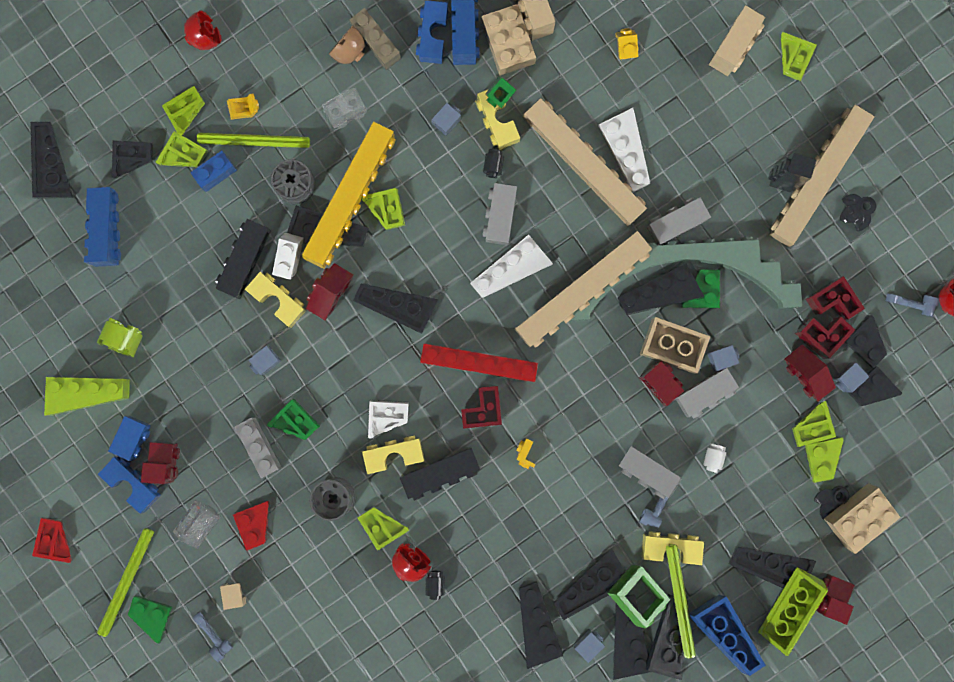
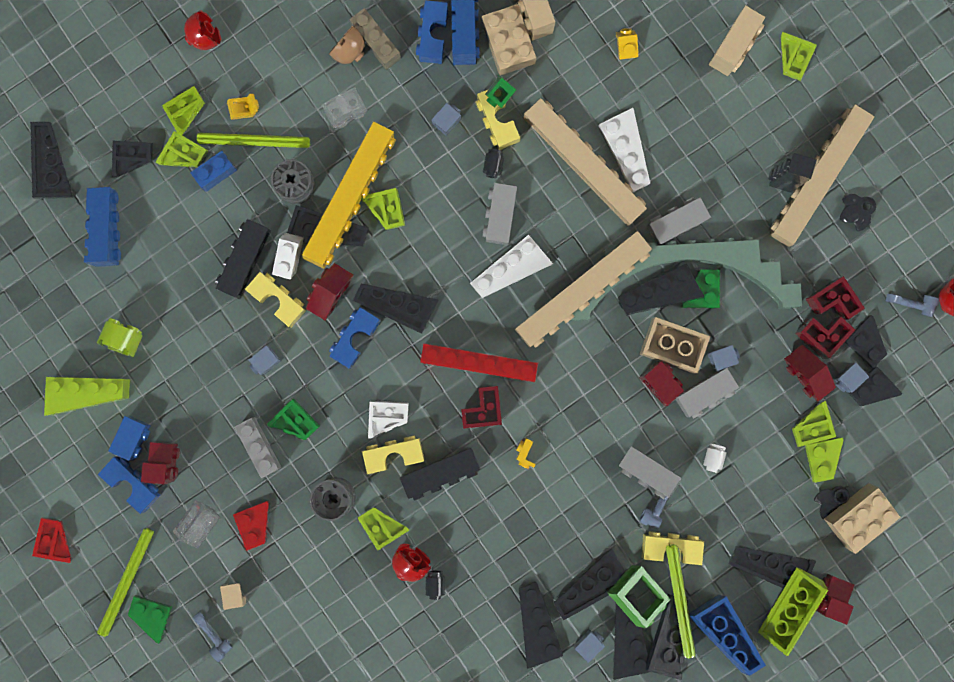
(343, 350): none -> blue arch

